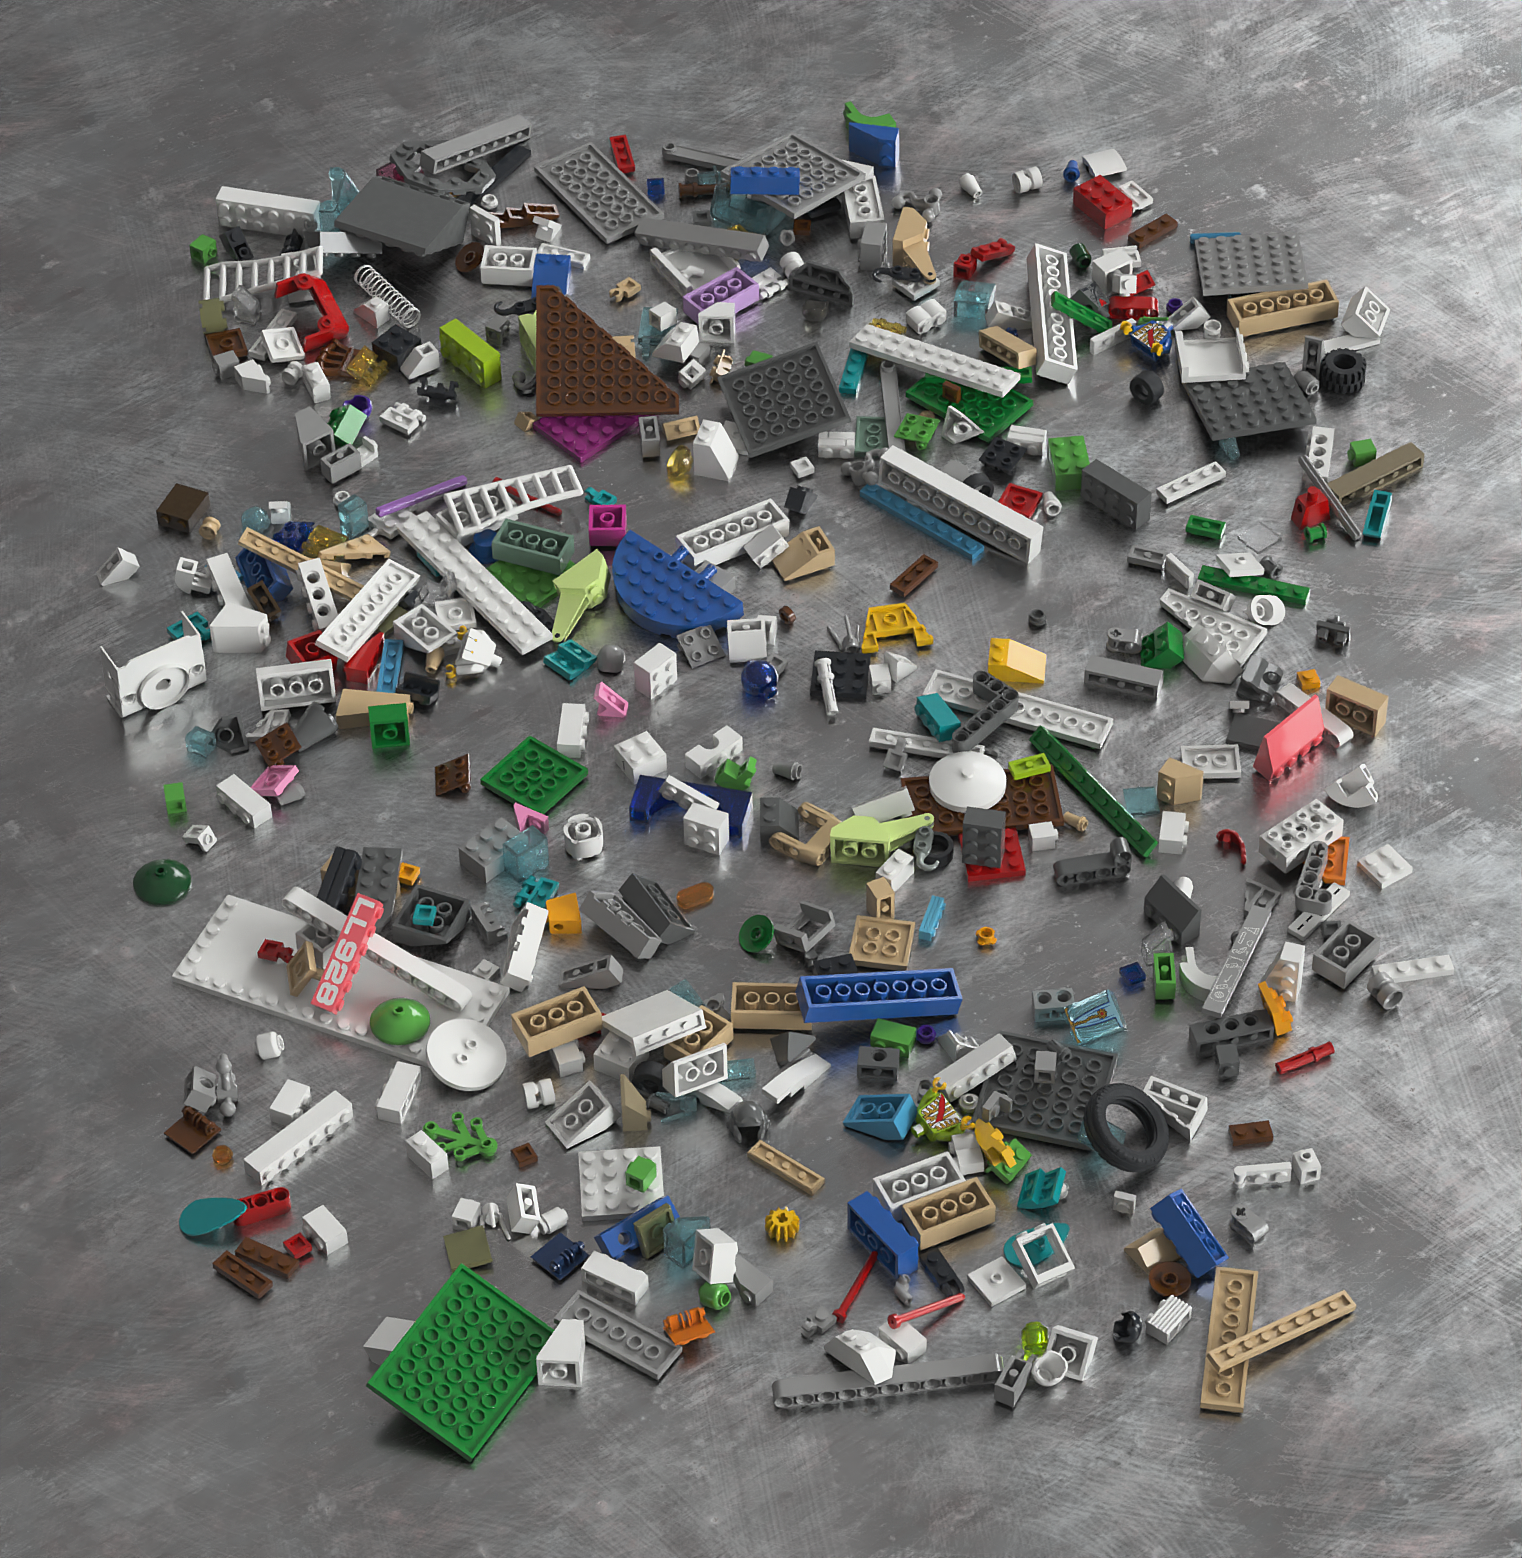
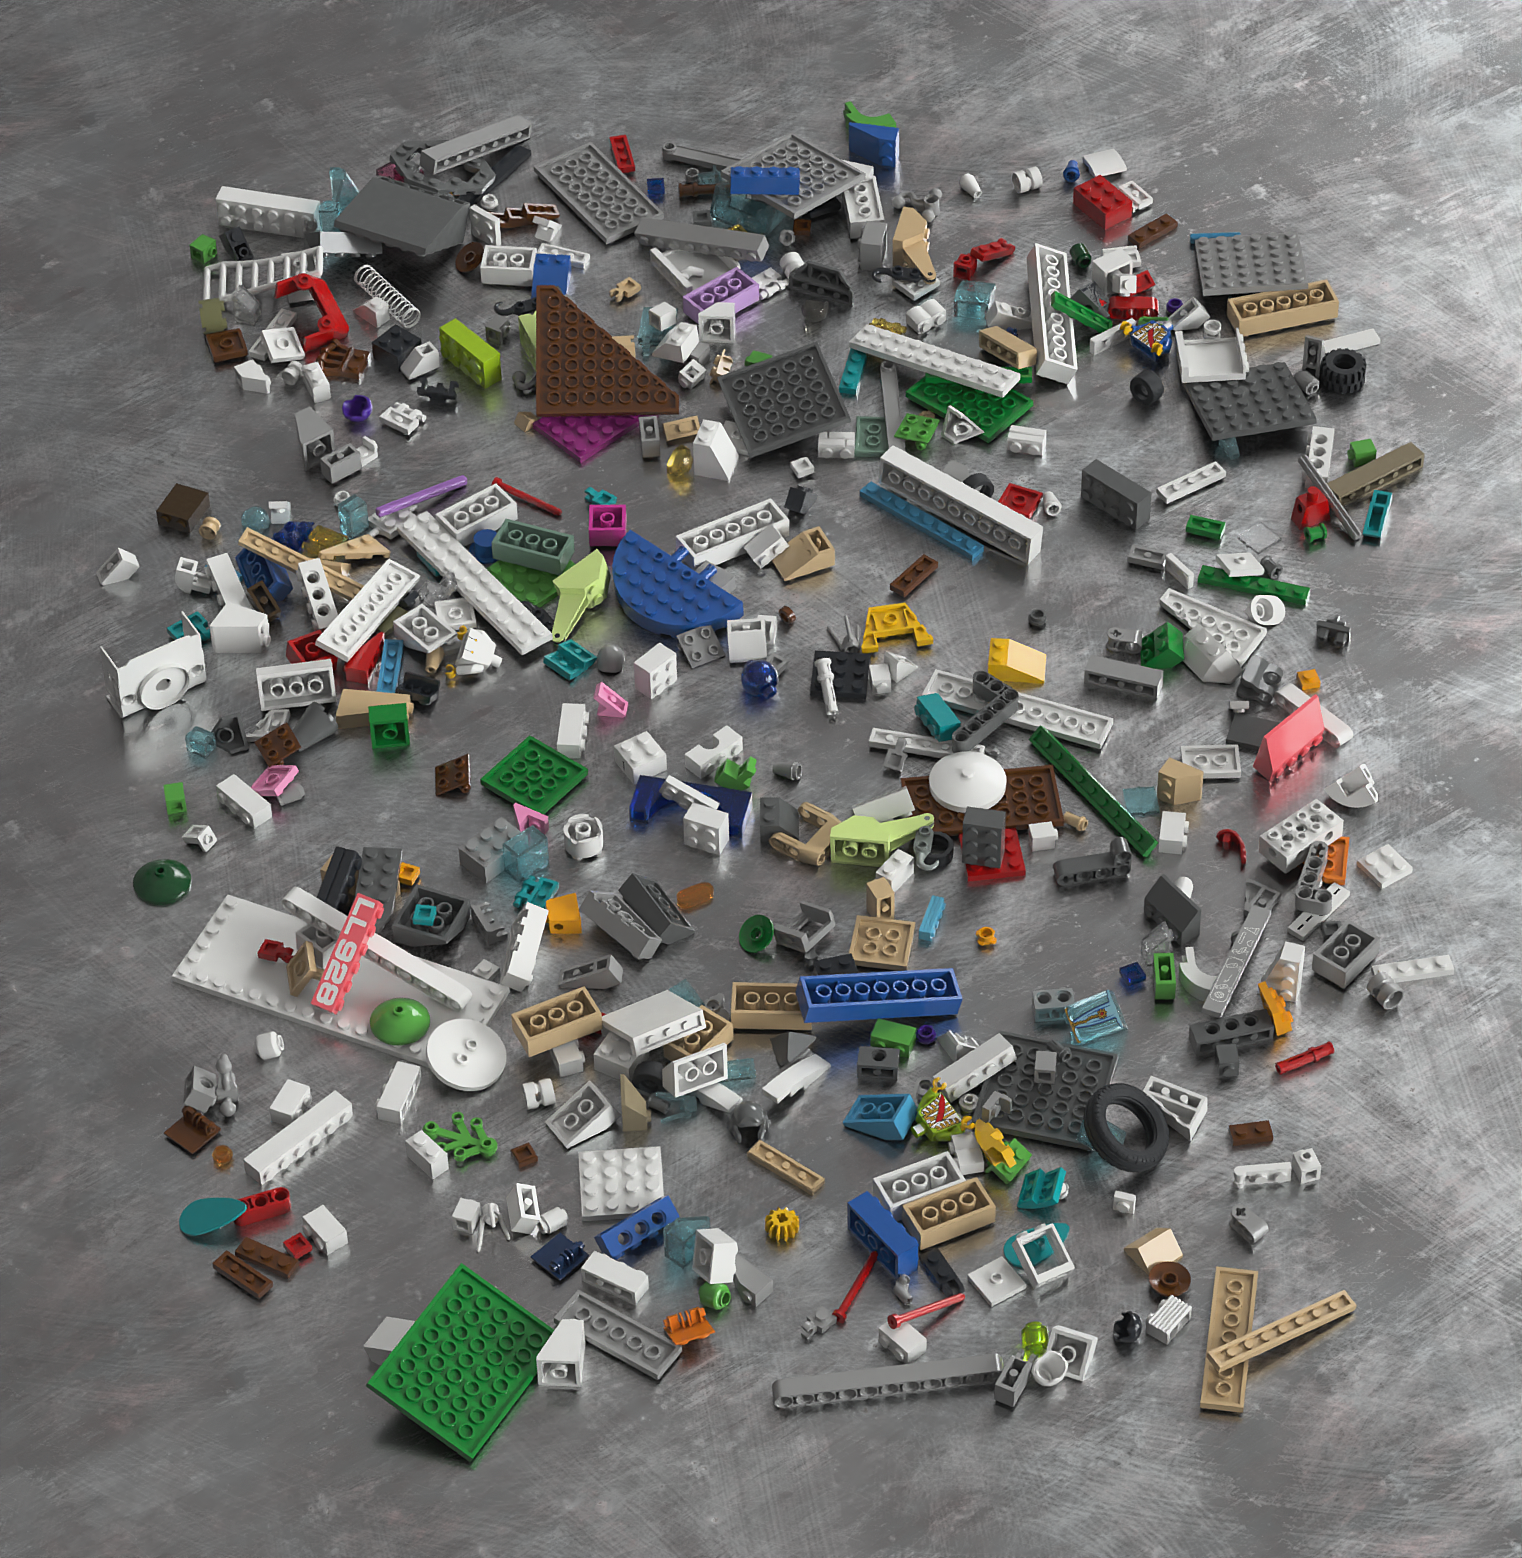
(224, 364): light grey brick -> none
(292, 242): black hinge -> none
(346, 424): slope -> none
(361, 363): clear yellow plate -> none
(468, 1248): olive tile -> none
(510, 511): white bar -> none
(640, 1174): bright green brick -> none
(650, 1230): olive tile -> none
(862, 472): light grey piece -> none
(863, 1354): white wedge -> none
(951, 392): reddish brown tile -> none
(1002, 456): black hinge -> none
(1029, 766): lime plate -> none
(1066, 460): bright green brick -> none
(1188, 1233): blue slope -> none
(1213, 596): white brick -> none
(1357, 705): tan brick -> none
(1365, 315): white slope -> none

